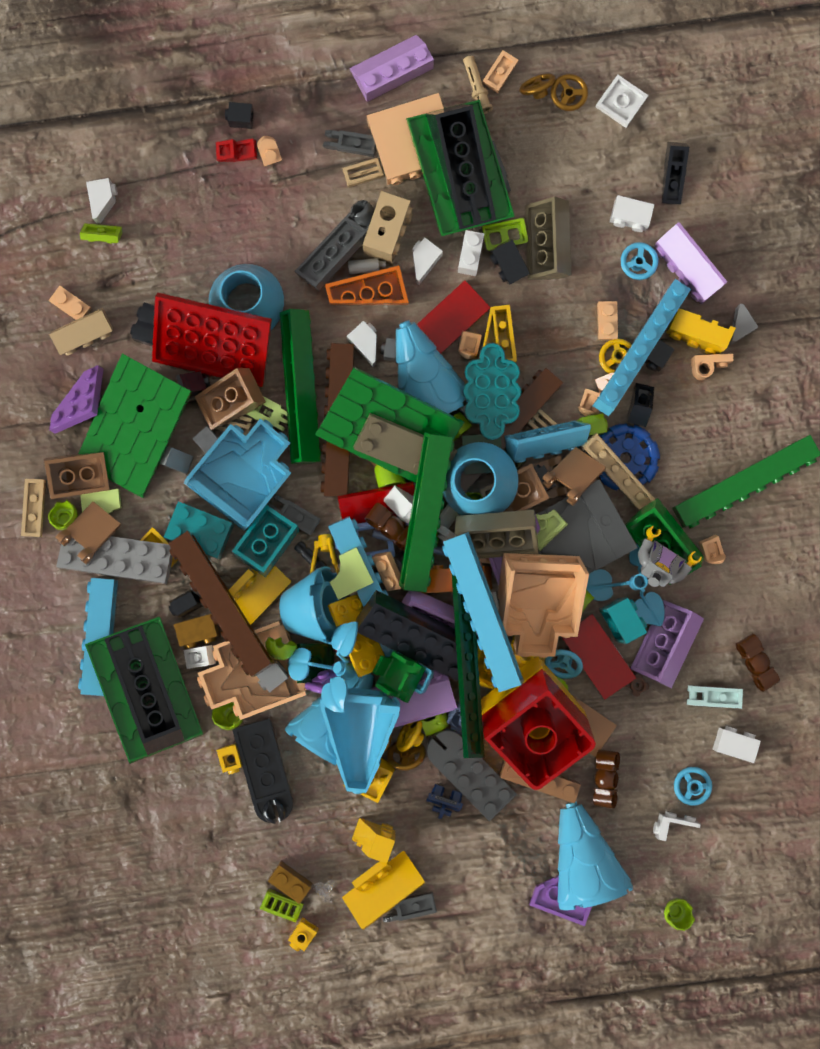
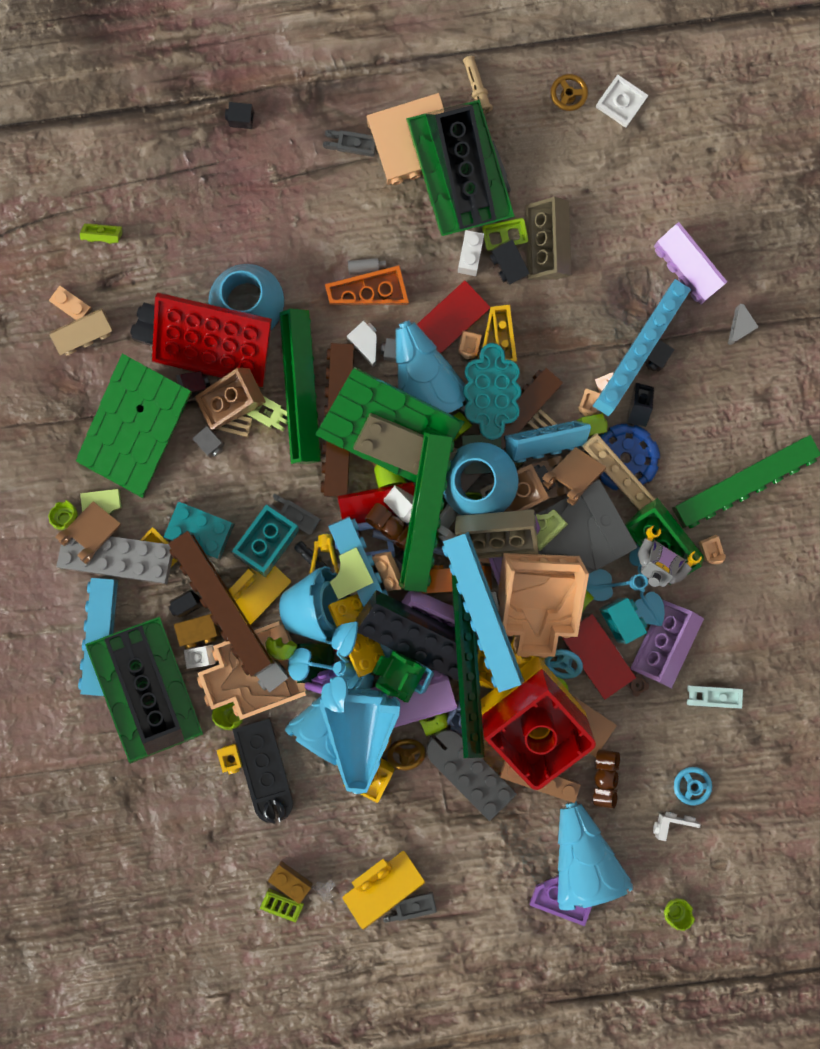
(33, 507): tan plate -> none
(76, 474): medium nougat slope -> none
(80, 402): medium lavender plate -> none
(101, 198): white slope -> none
(176, 460): light grey slope -> none
(236, 150): red slope -> none
(241, 472): medium azure panel -> none
(268, 150): light nougat plate -> none
(304, 928): yellow brick -> none
(337, 246): dark grey plate -> none
(364, 172): tan tile -> none
(375, 839): yellow wedge -> none
(385, 236): tan piece -> none
(392, 67): lavender slope -> none
(413, 736): yellow piece -> none
(425, 258): white slope -> none
(453, 803): dark blue hips -> none
(500, 71): light nougat plate -> none
(538, 87): pearl gold piece -> none
(607, 320): light nougat plate -> none
(617, 350): yellow piece -> none
(631, 213): white brick -> none
(638, 267): medium azure piece -> none
(674, 172): black slope -> none
(700, 332): yellow wedge -> none
(709, 361): light nougat plate -> none
(736, 744): white brick -> none
(757, 662): reddish brown piece -> none

